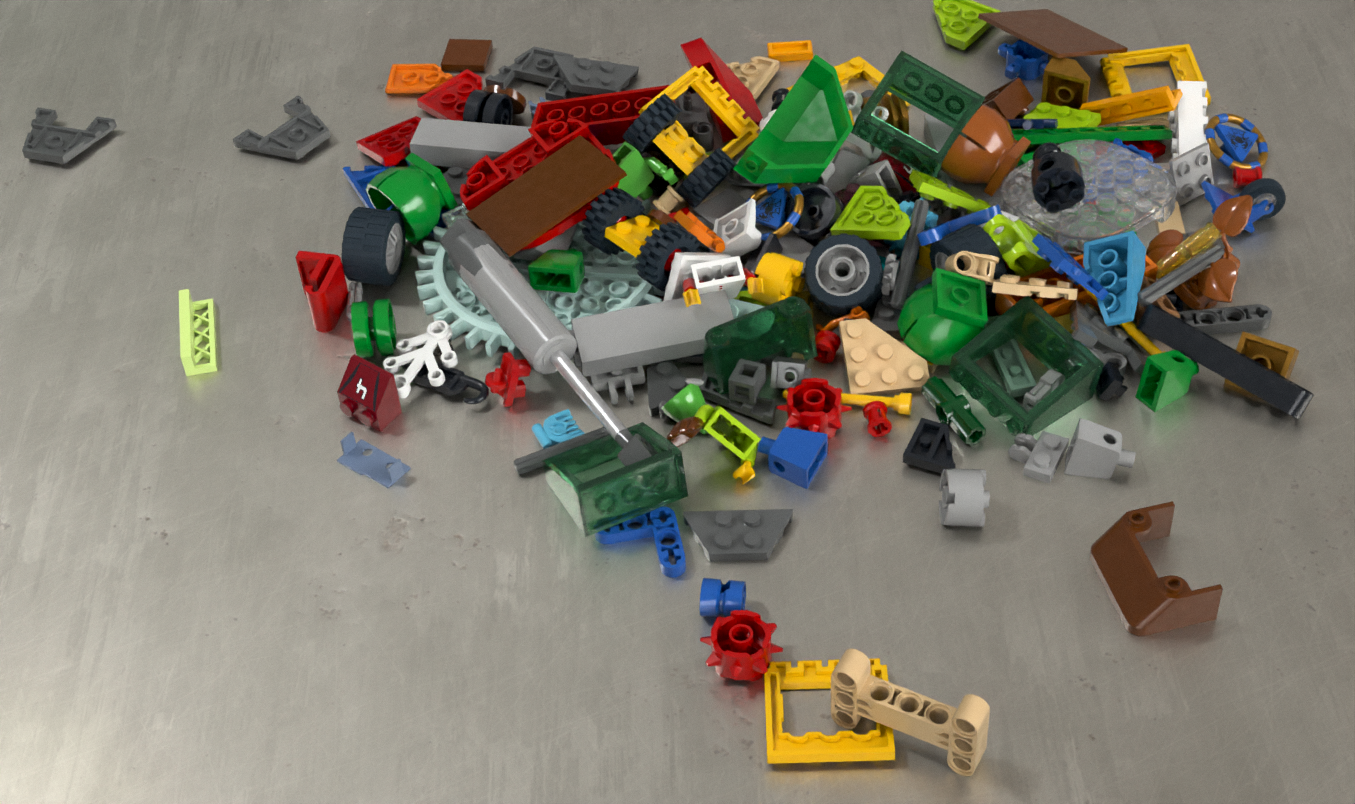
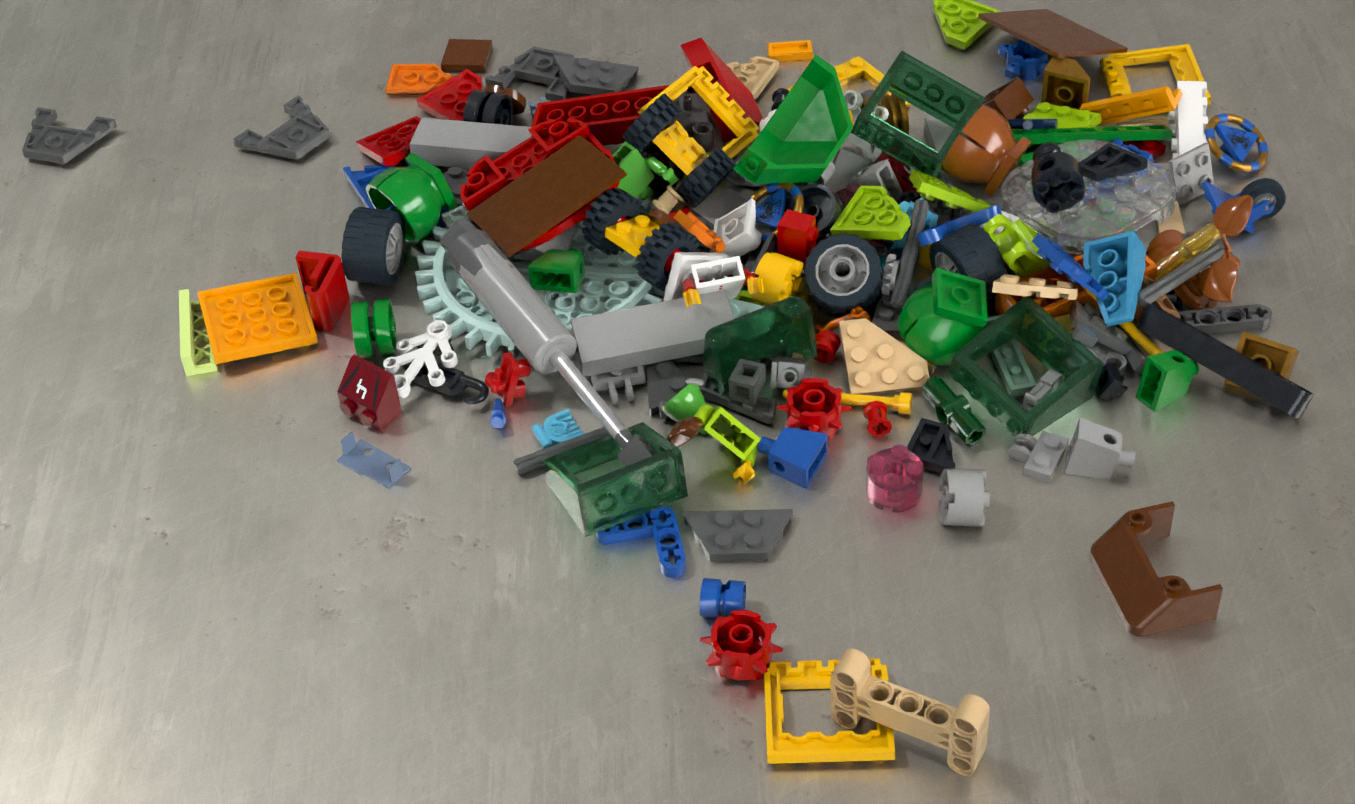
(256, 318): none -> light orange plate
(354, 295): light grey axle -> none
(498, 414): none -> blue bar
(796, 235): none -> red brick
(894, 479): none -> clear pink brick
(976, 265): tan piece -> none
(1111, 162): none -> black wing
(1243, 177): red bush -> none

